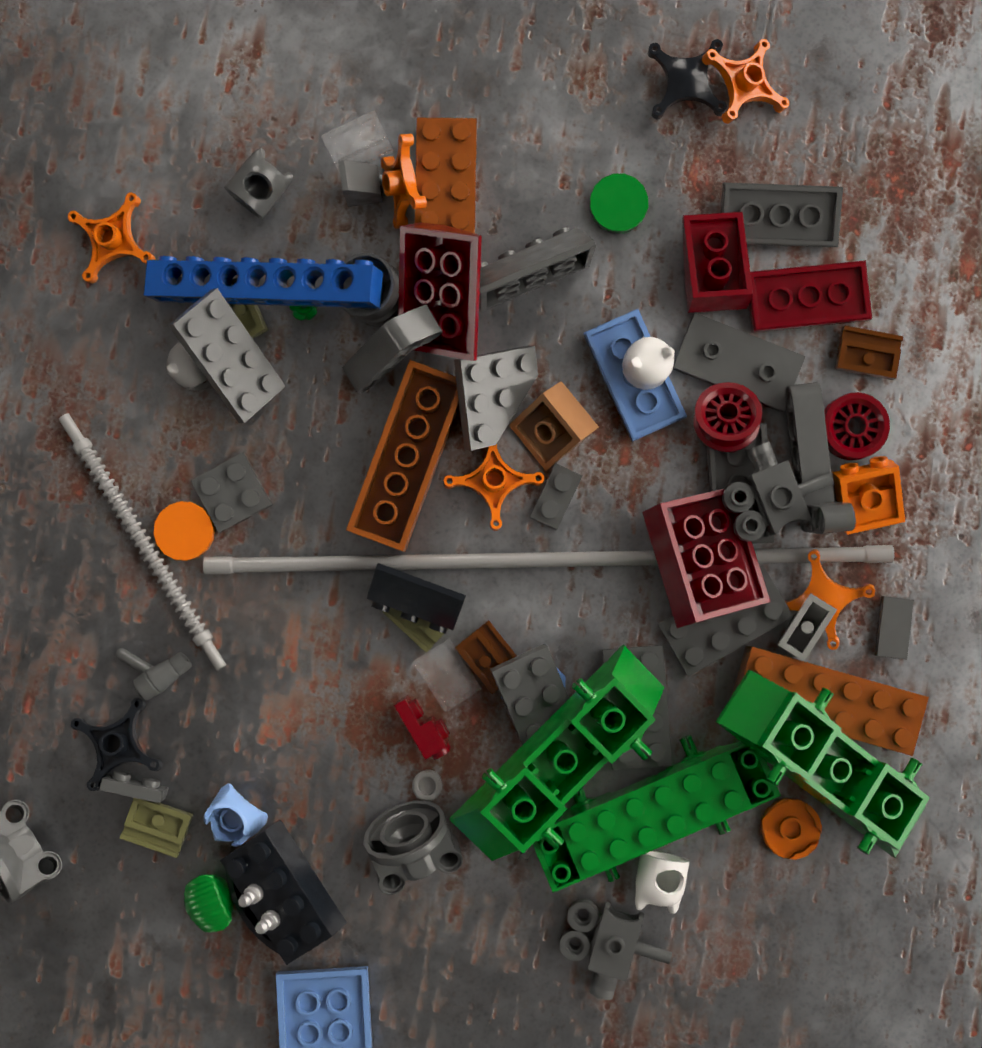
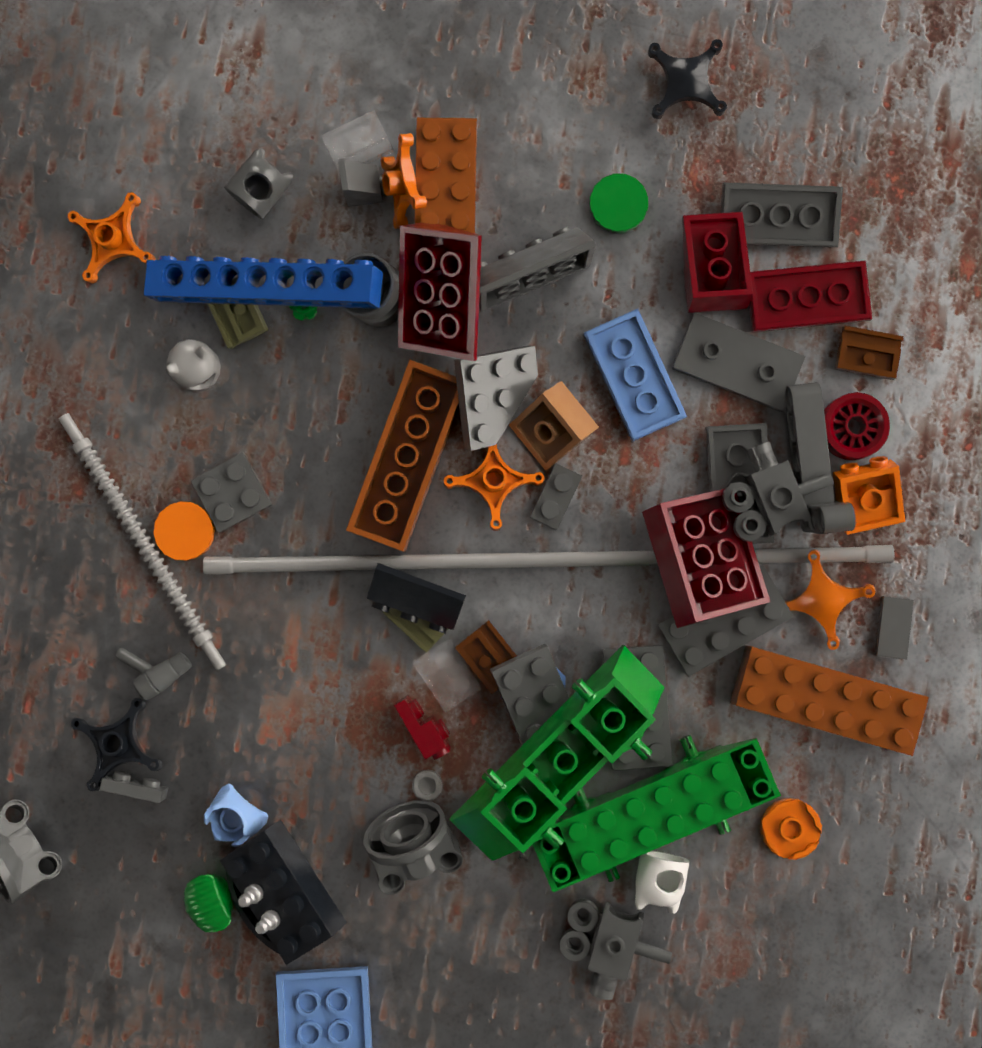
(156, 826): olive plate -> none
(227, 355): plate -> none
(390, 346): dark grey beam -> none
(648, 363): white piece -> none
(729, 400): dark red wheel -> none
(745, 80): orange piece -> none
(807, 627): light grey slope -> none
(824, 761): green piece -> none

